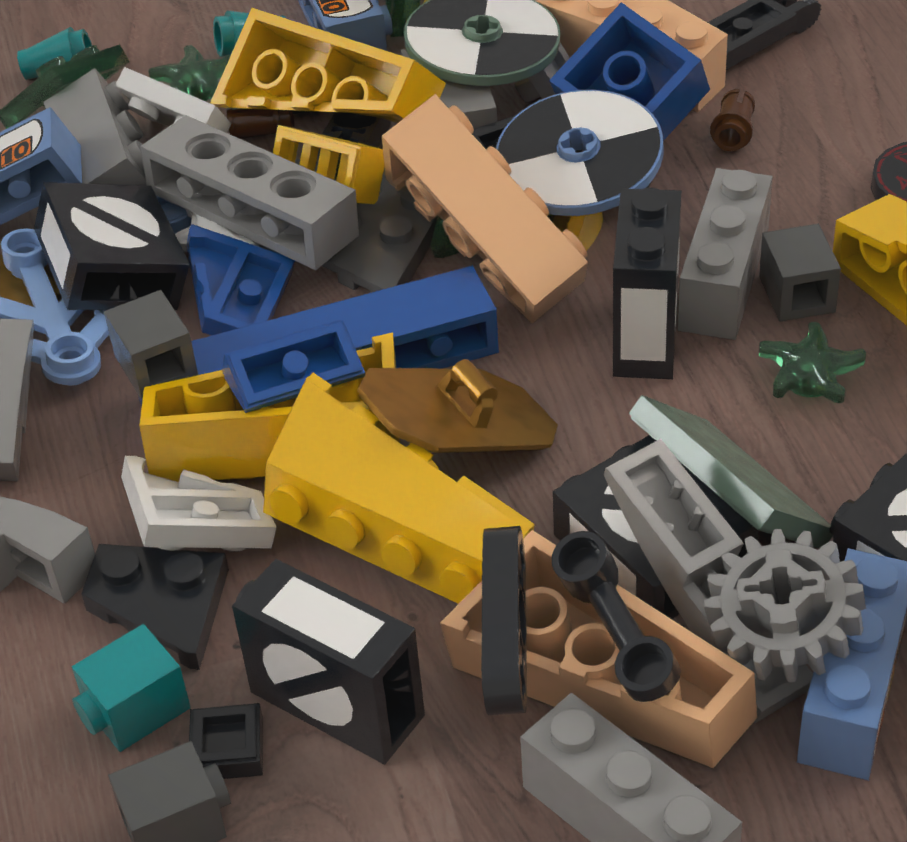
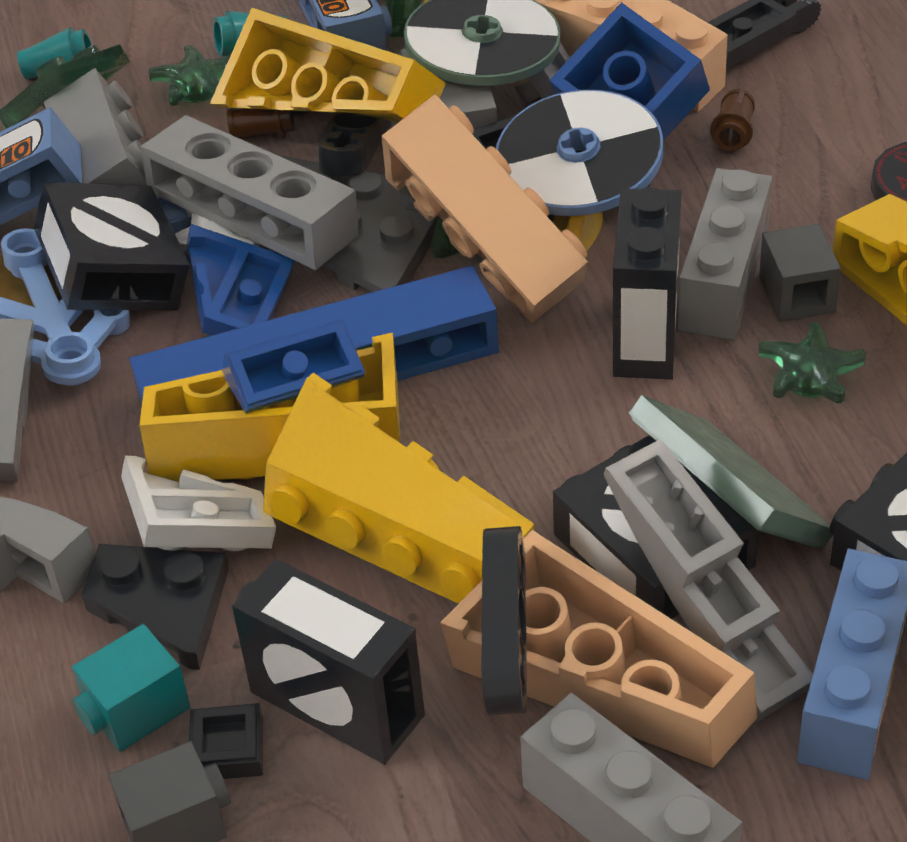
(150, 341): dark grey brick -> none
(166, 104): white wing -> none
(359, 166): yellow slope -> none
(456, 409): pearl gold shield -> none
(591, 575): black bar -> none
(785, 605): light grey gear -> none

